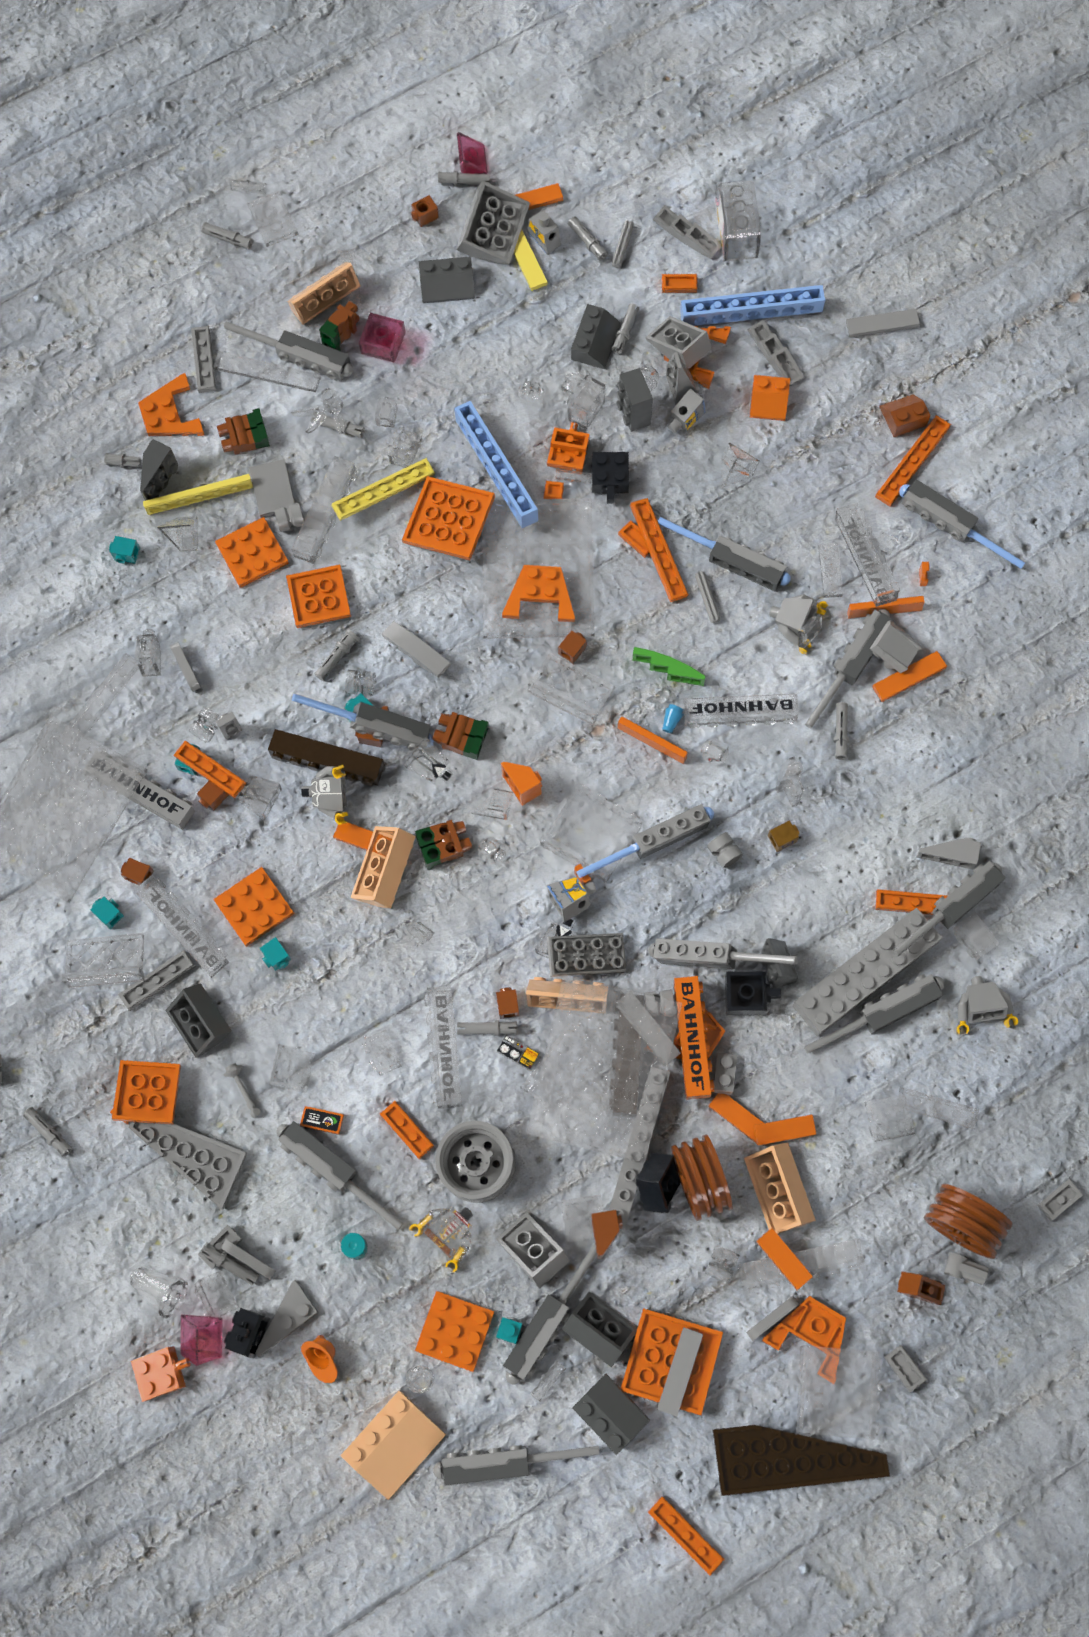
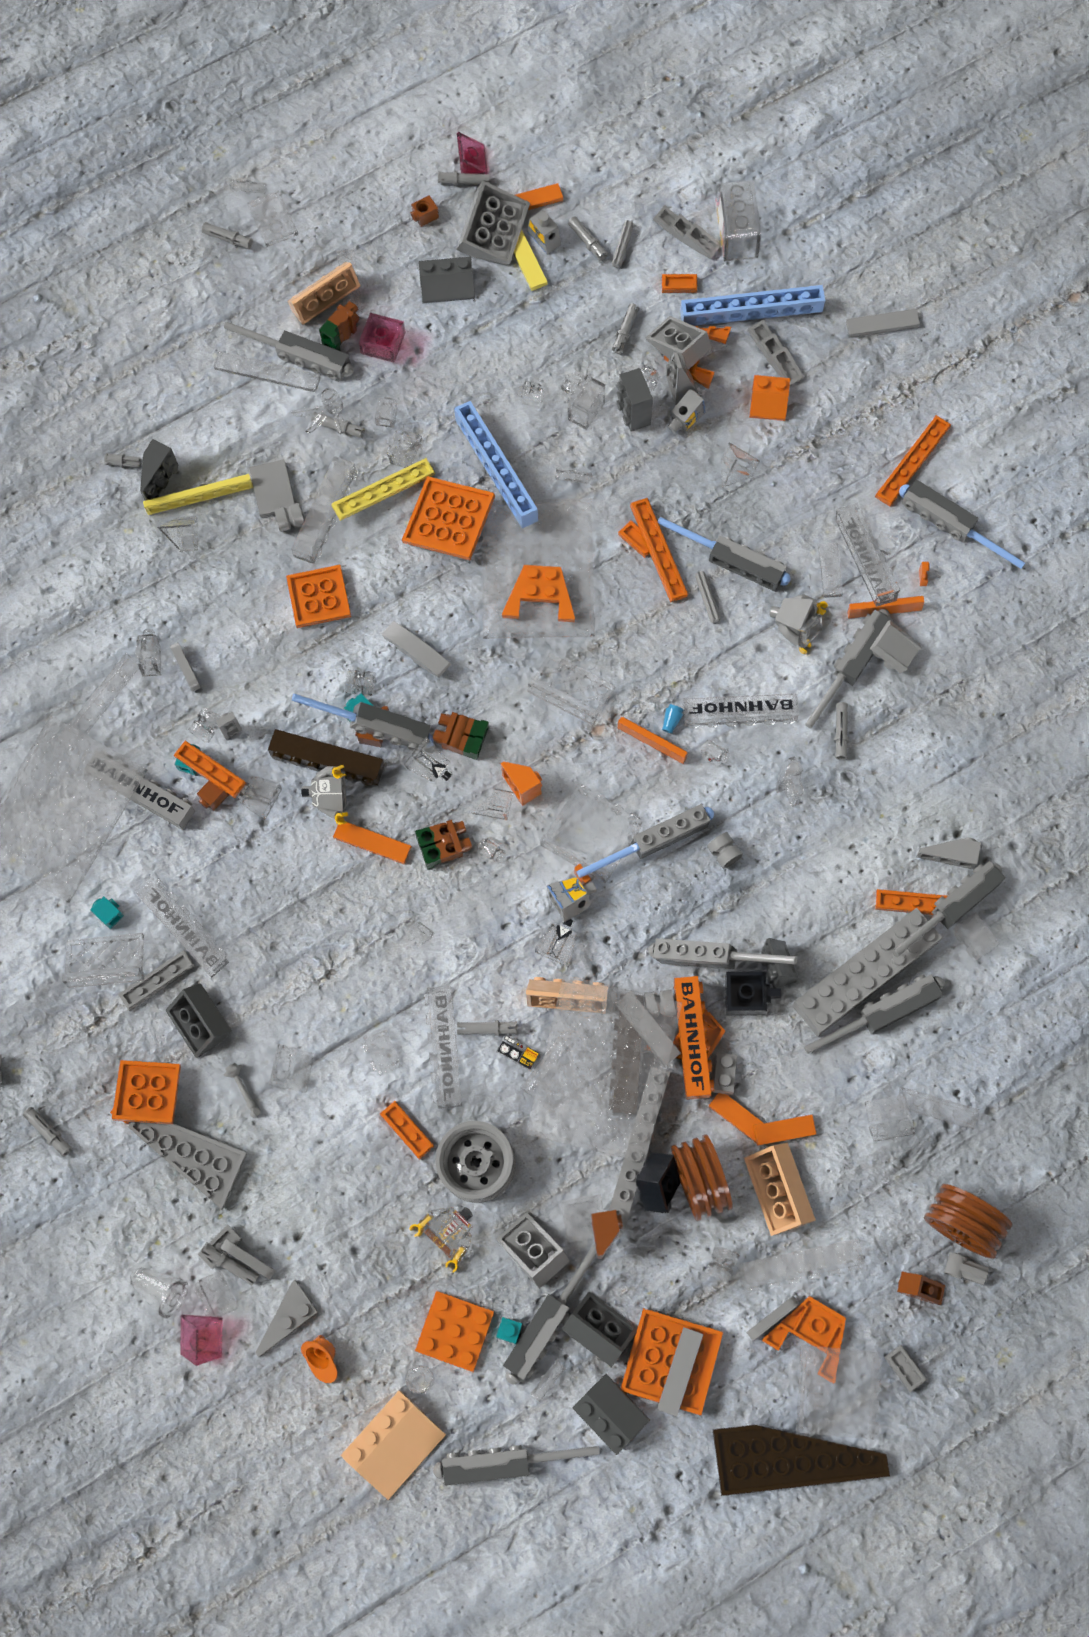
(124, 550): teal brick -> none
(136, 871): dark orange brick -> none
(159, 1373): orange plate -> none
(161, 414): orange wing -> none
(203, 359): light grey tile -> none
(245, 433): dark orange hips -> none
(246, 1332): black hinge -> none
(251, 552): orange plate -> none
(253, 906): orange plate -> none
(275, 955): teal brick -> none
(321, 1120): tile -> none
(327, 1164): piece -> none
(341, 648): light grey pin -> none
(354, 1246): teal piece -> none
(381, 874): light nougat slope -> none
(507, 1003): dark orange brick -> none
(553, 490): orange tile -> none
(568, 448): orange plate -> none
(572, 646): dark orange brick -> none
(586, 954): light grey tile -> none
(595, 337): dark grey slope -> none
(610, 473): black hinge -> none
(676, 670): bright green slope -> none
(686, 1536): orange tile -> none
(783, 835): pearl gold brick -> none
(784, 1259): orange tile -> none
(905, 415): dark orange slope -> none
(916, 673): orange tile -> none
(984, 1003): light grey torso -> none
(1060, 1200): light grey plate -> none

